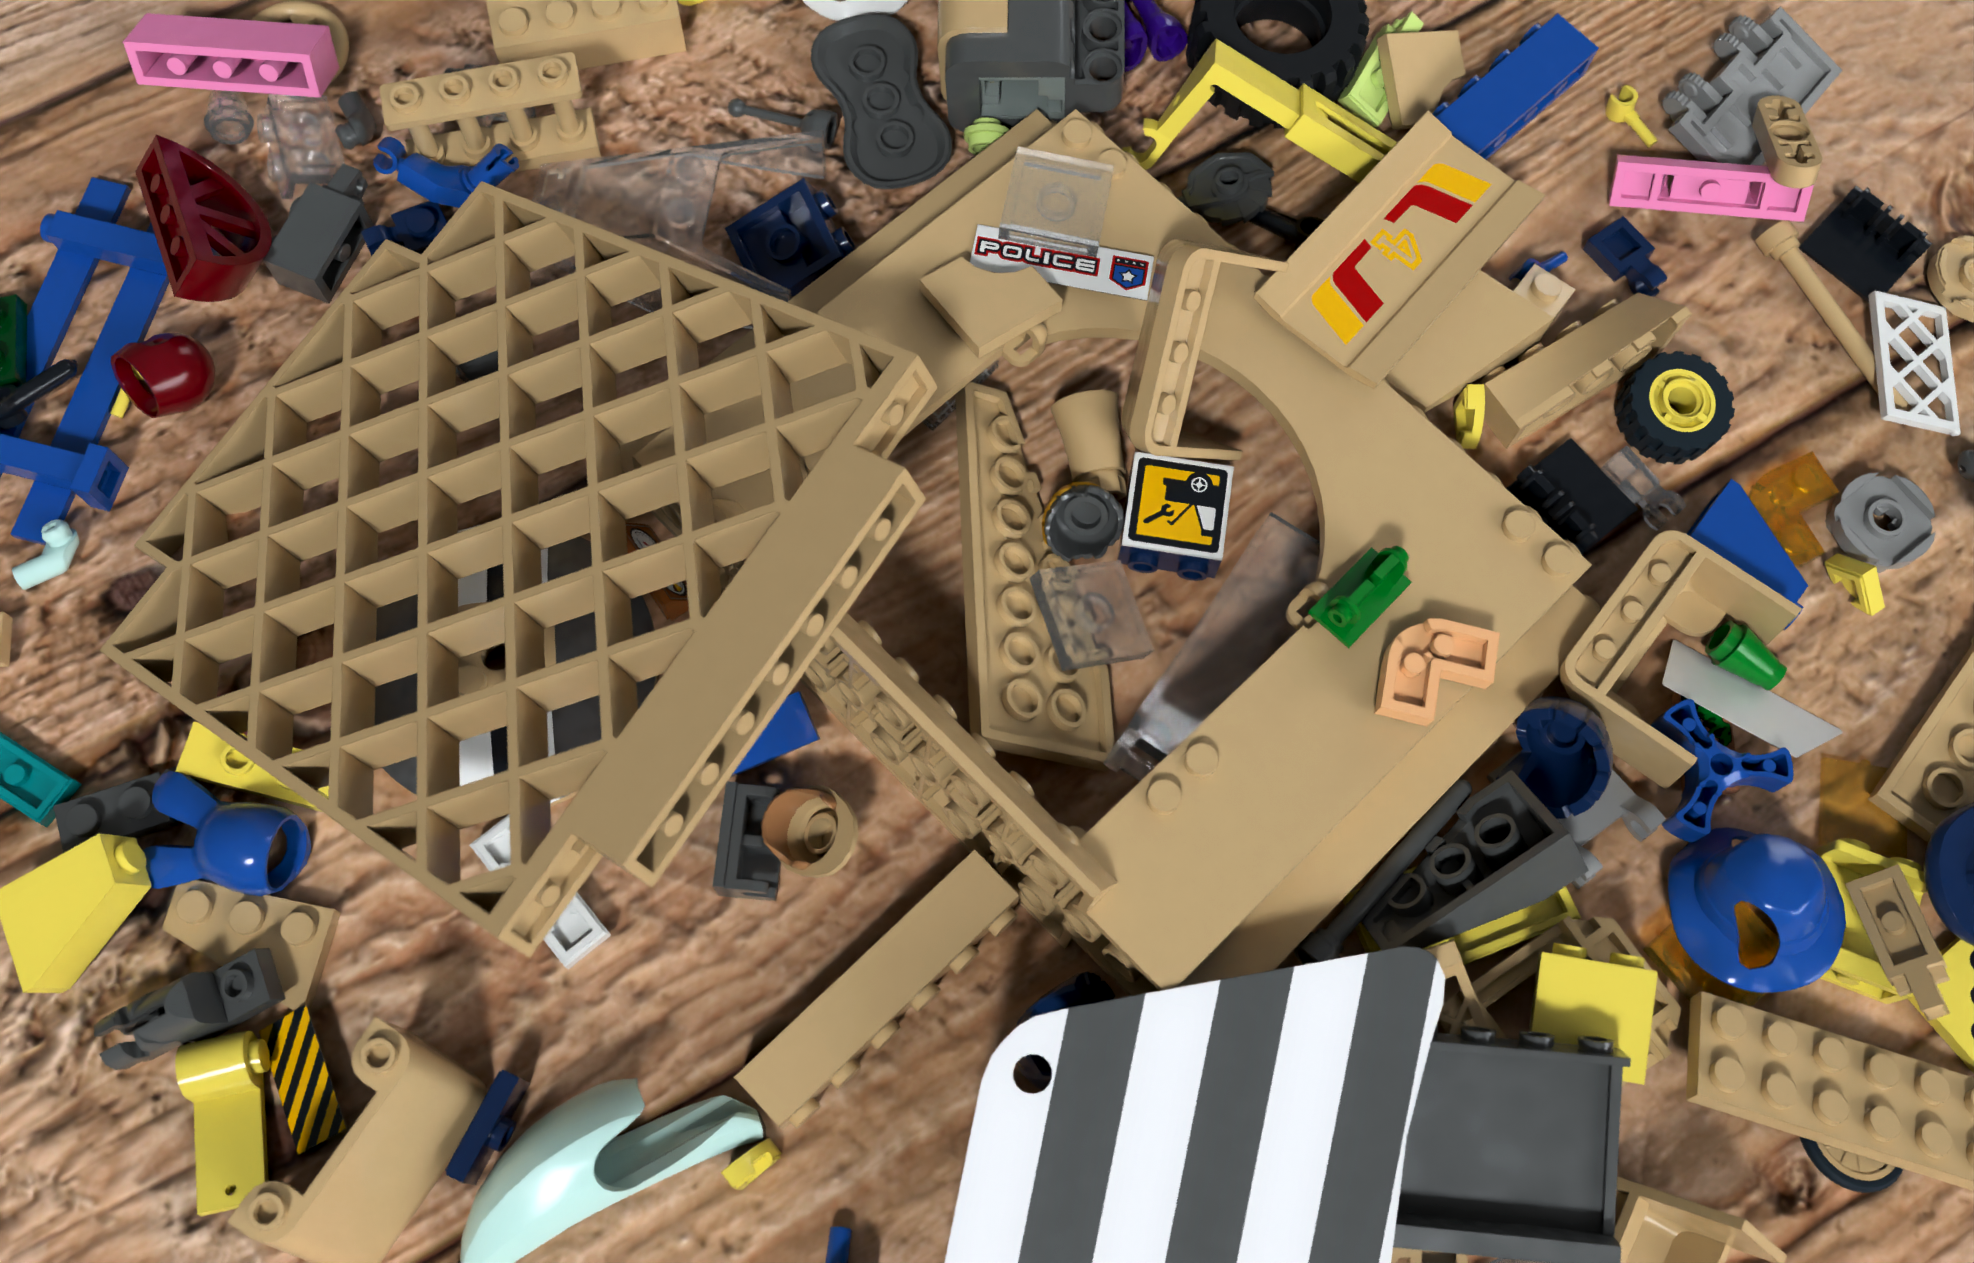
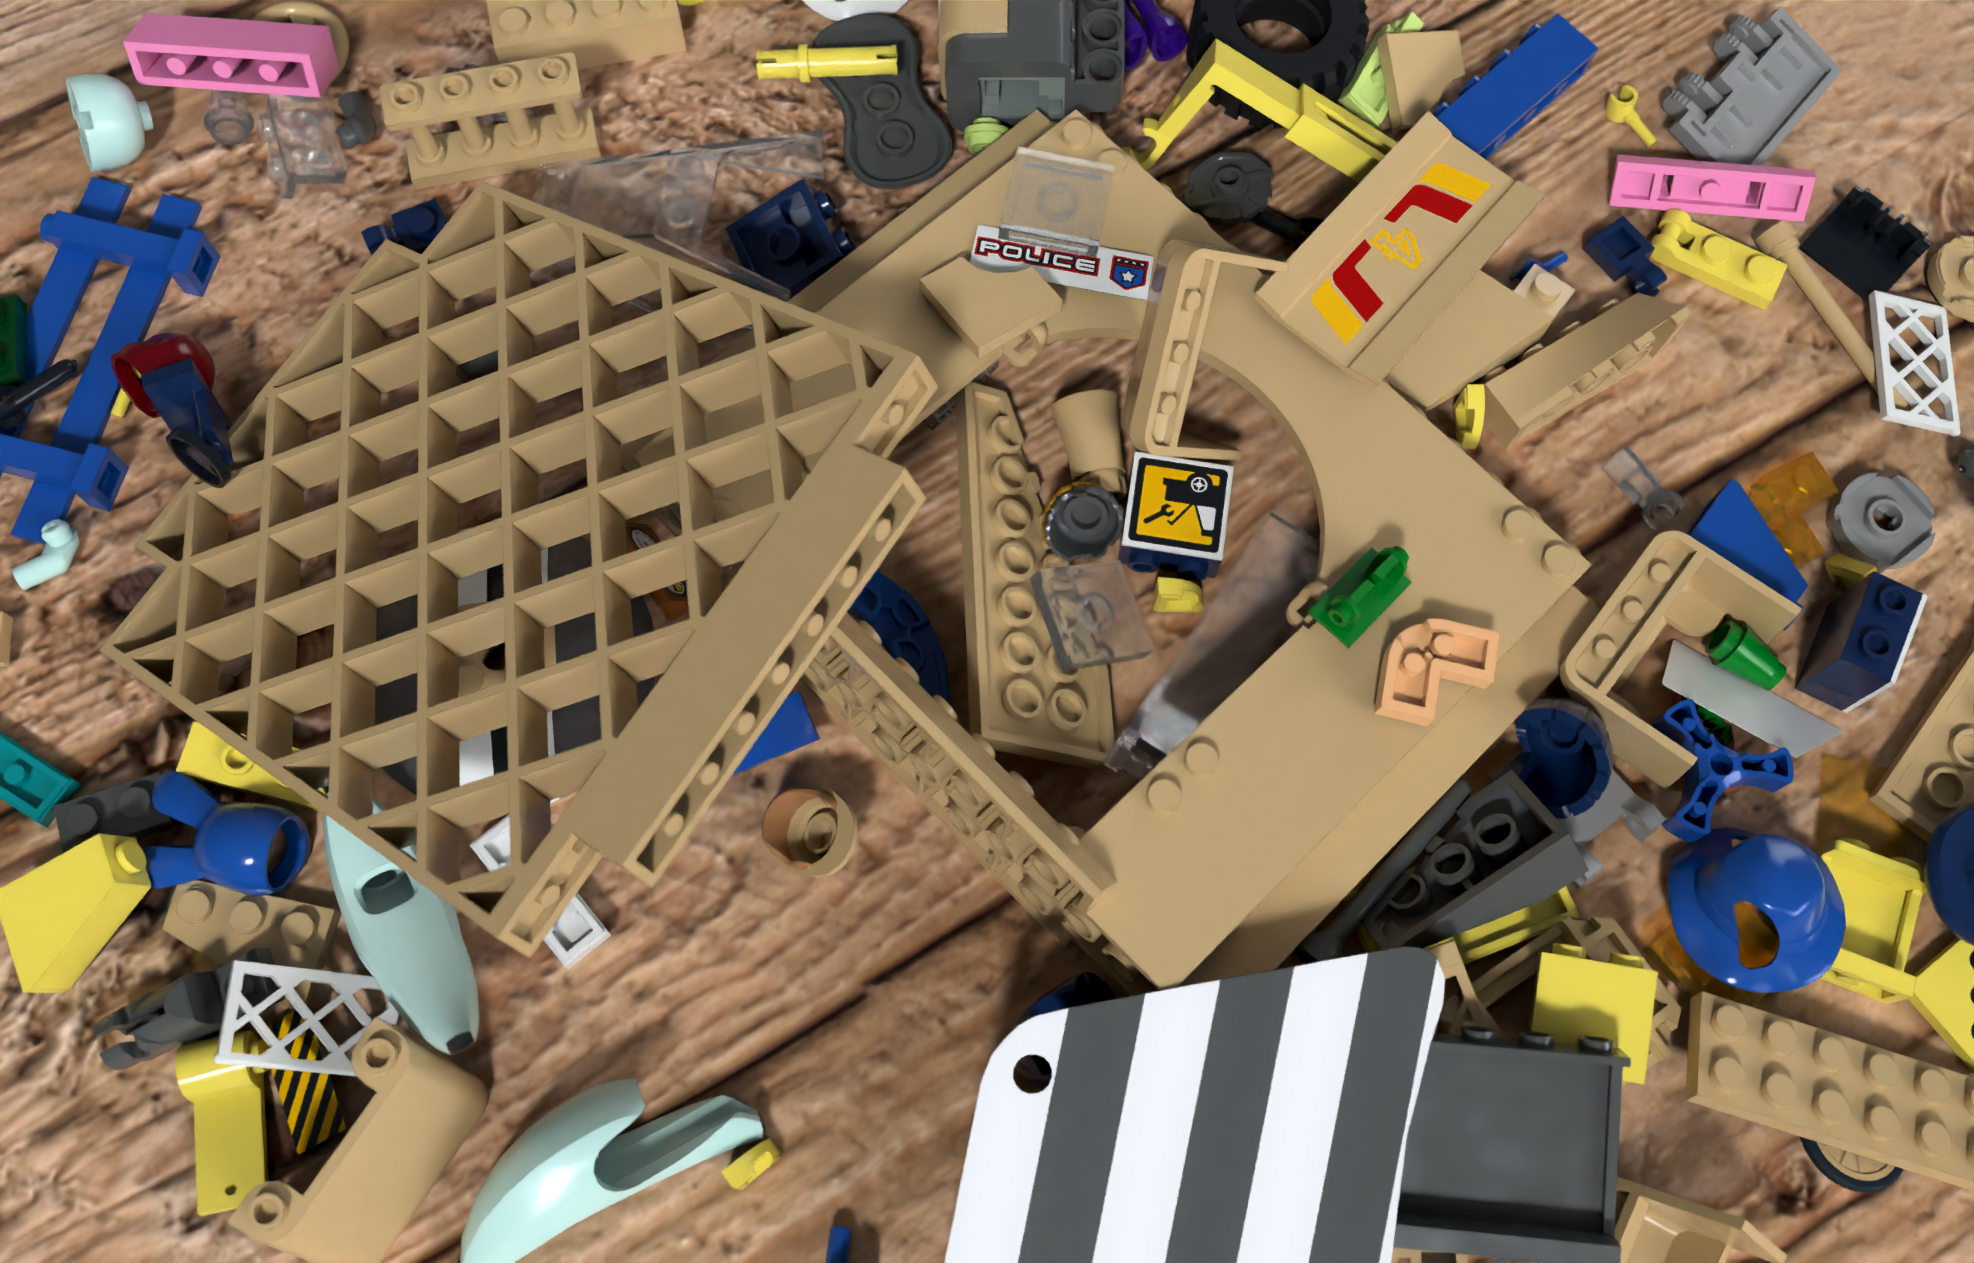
(108, 120): none -> light aqua cylinder
(183, 201): dark red window -> none
(195, 420): none -> dark blue piece
(286, 979): none -> white window
(321, 236): dark grey hinge -> none
(405, 939): none -> light aqua piece
(439, 182): blue arm -> none
(489, 1128): dark blue plate -> none
(743, 860): dark grey hinge -> none
(814, 120): dark grey hinge -> none
(826, 62): none -> light yellow pin
(878, 990): tan brick -> none
(904, 631): none -> blue tile
(1177, 596): none -> light yellow tile
(1573, 496): black hinge -> none
(1693, 389): black wheel -> none
(1717, 260): none -> light yellow plate
(1787, 142): tan beam -> none
(1861, 642): none -> dark blue piece
(1901, 938): tan hinge -> none

